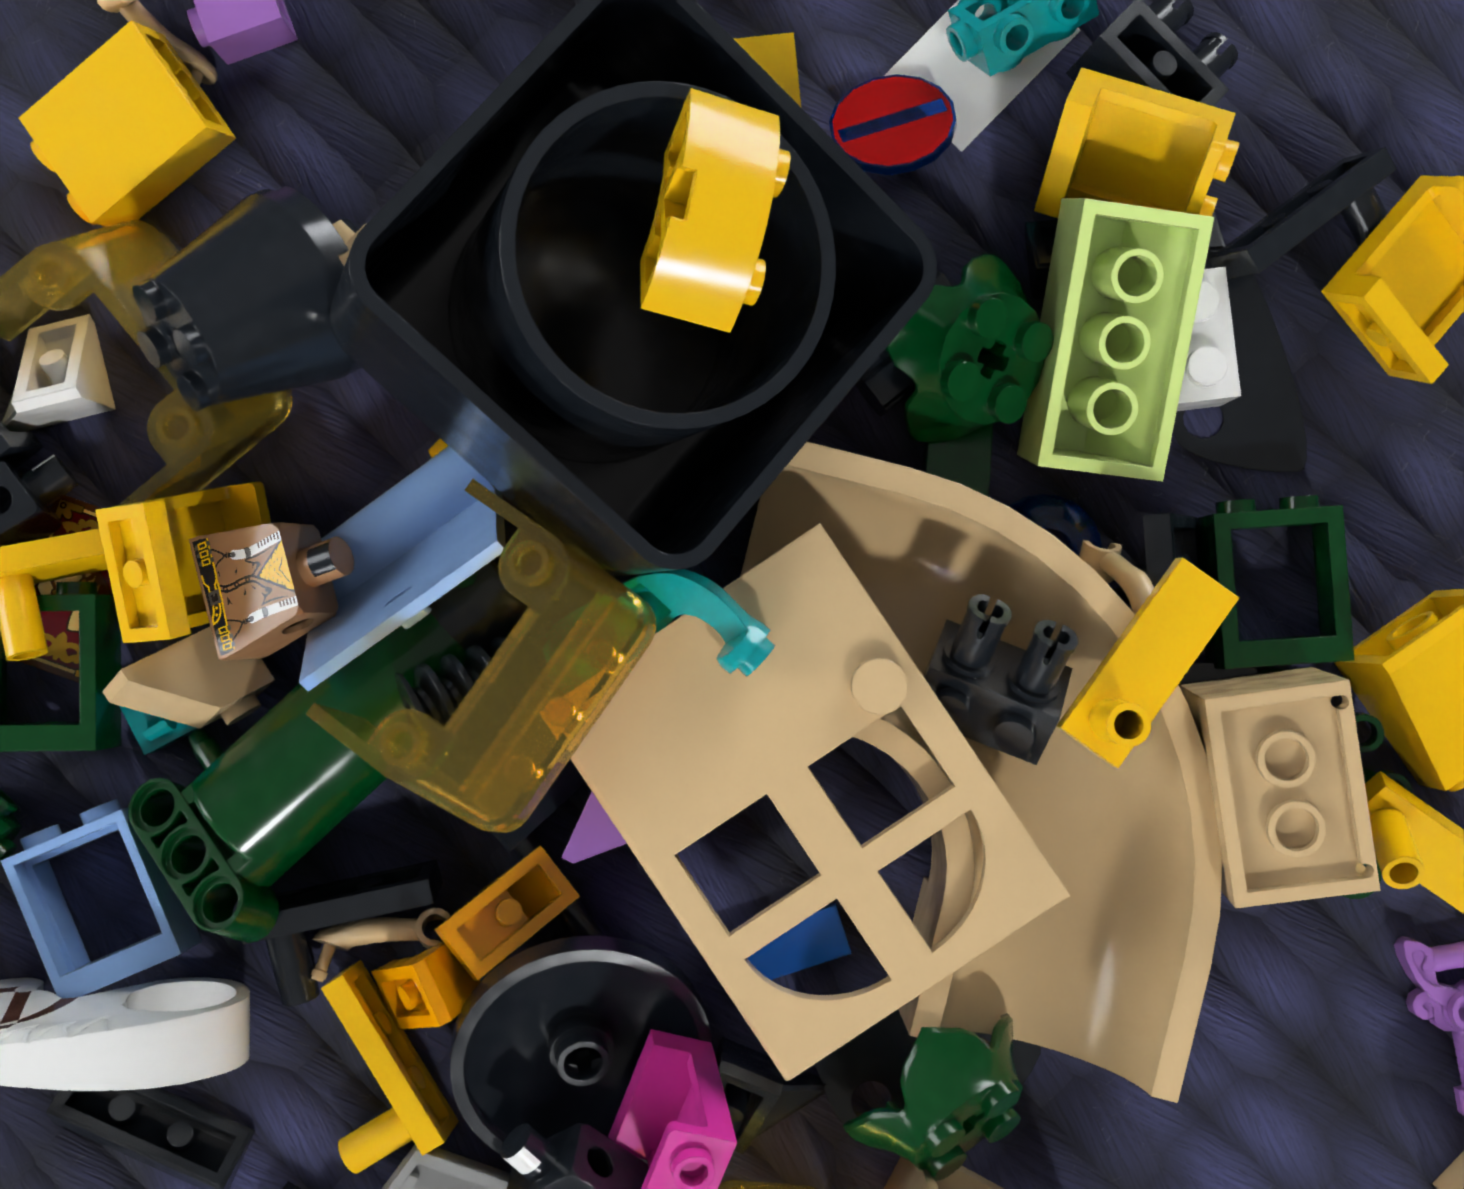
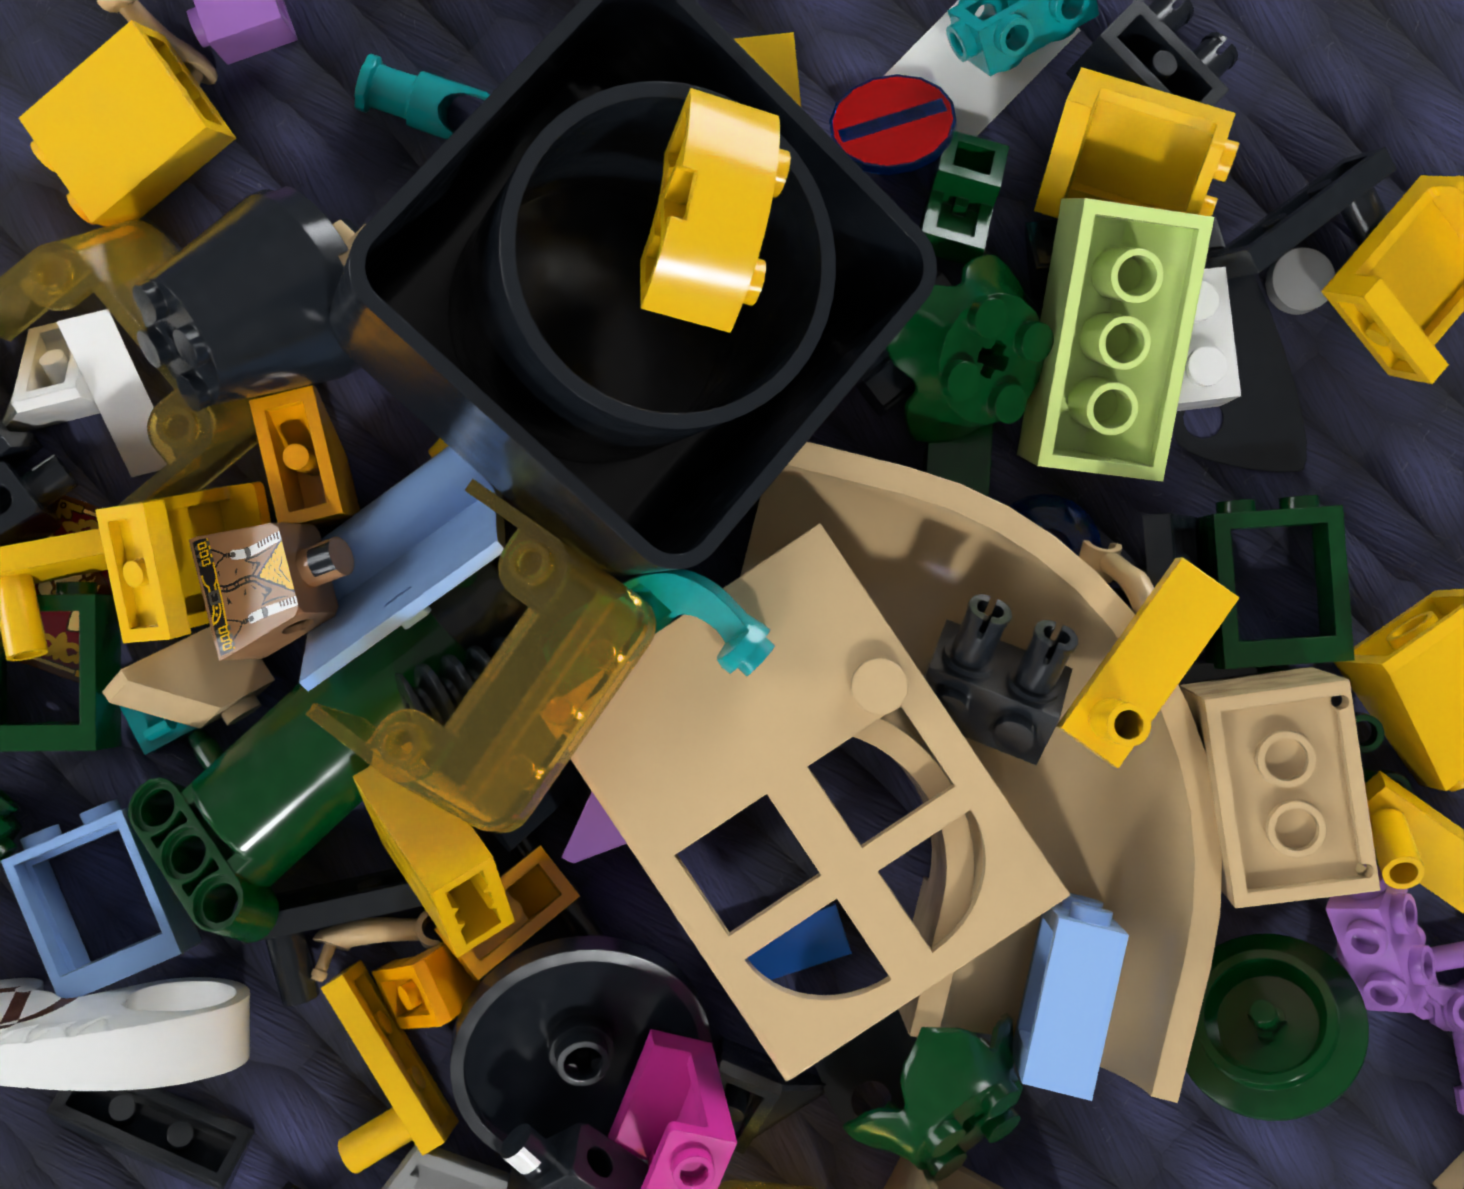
(114, 387): none -> white sticker
(303, 459): none -> light orange slope
(416, 98): none -> teal piece
(439, 860): none -> yellow brick
(963, 197): none -> dark green brick
(1069, 997): none -> light blue window
(1277, 1029): none -> dark green piece
(1297, 280): none -> light grey tile
(1383, 947): none -> medium lavender brick

